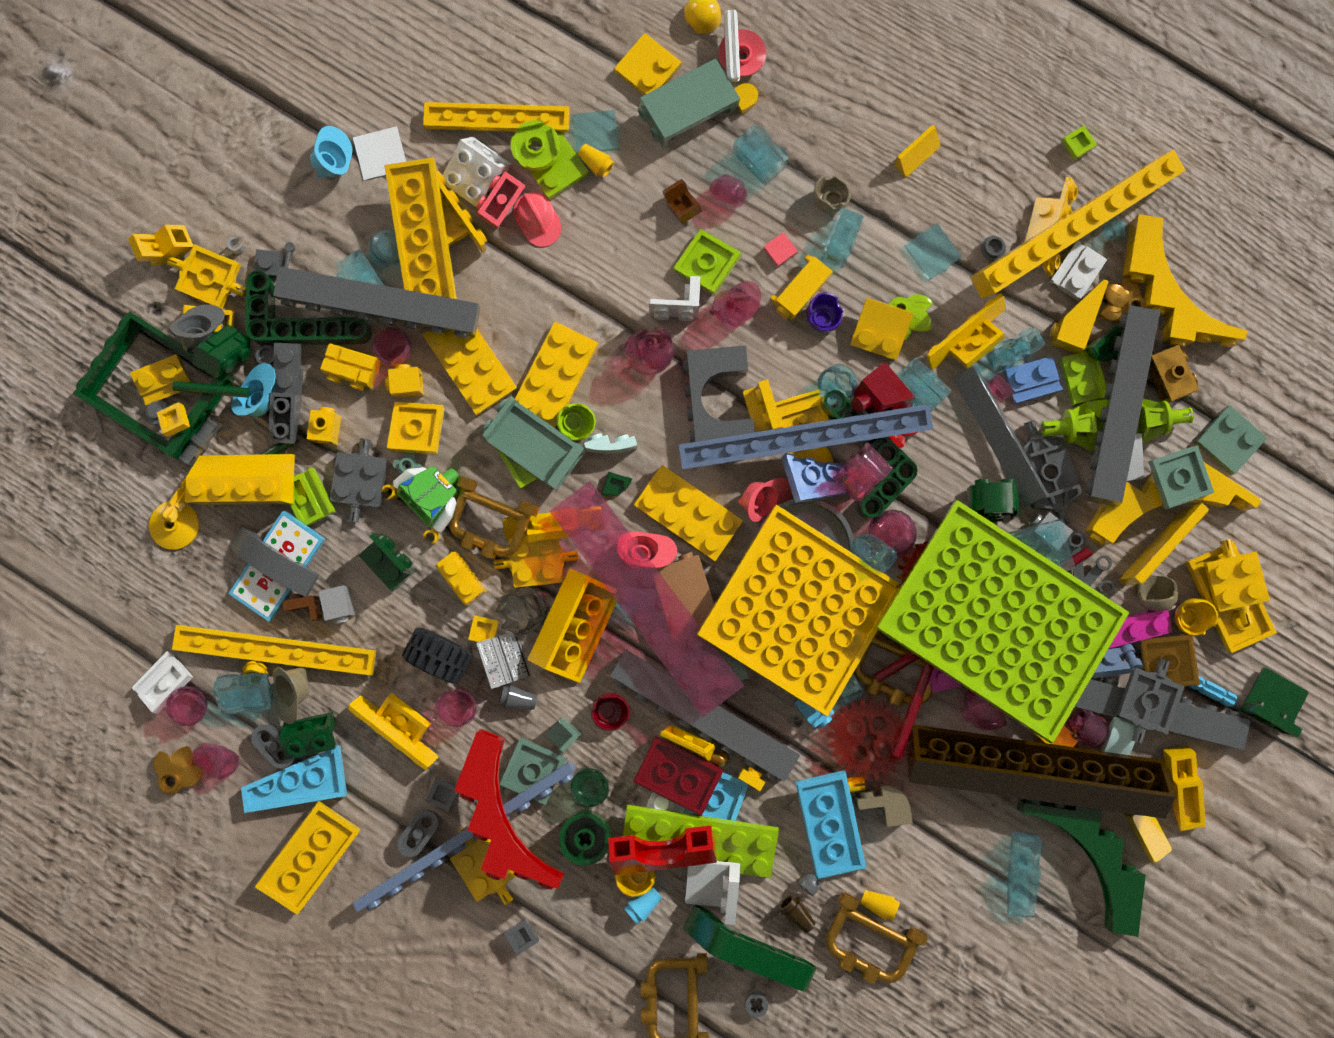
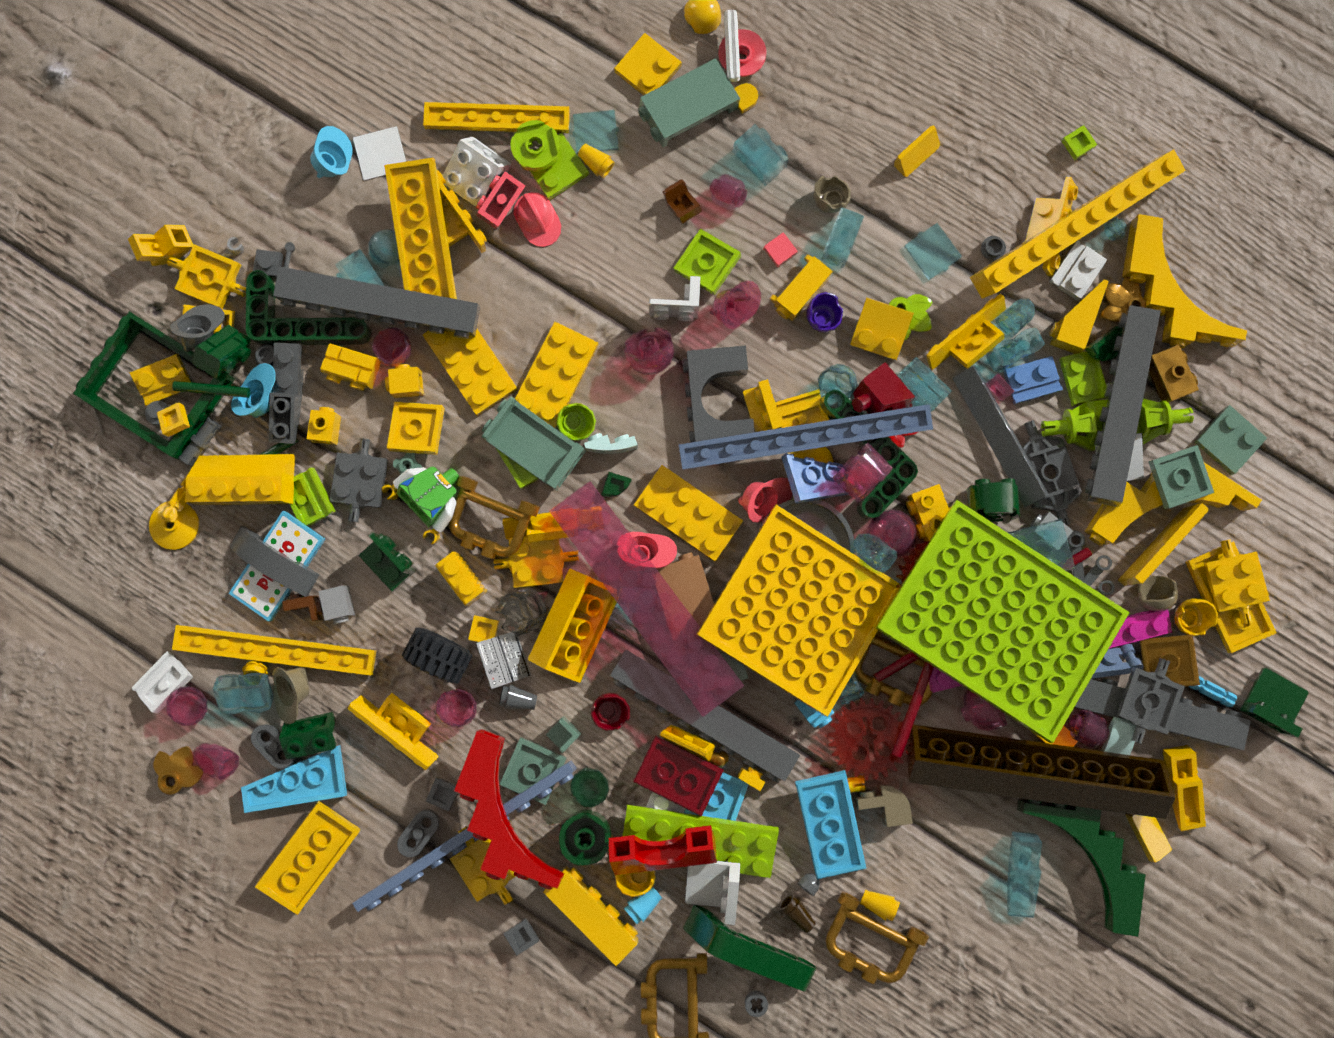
(593, 917): none -> yellow brick
(928, 509): none -> yellow brick
(1016, 317): none -> clear light blue rock

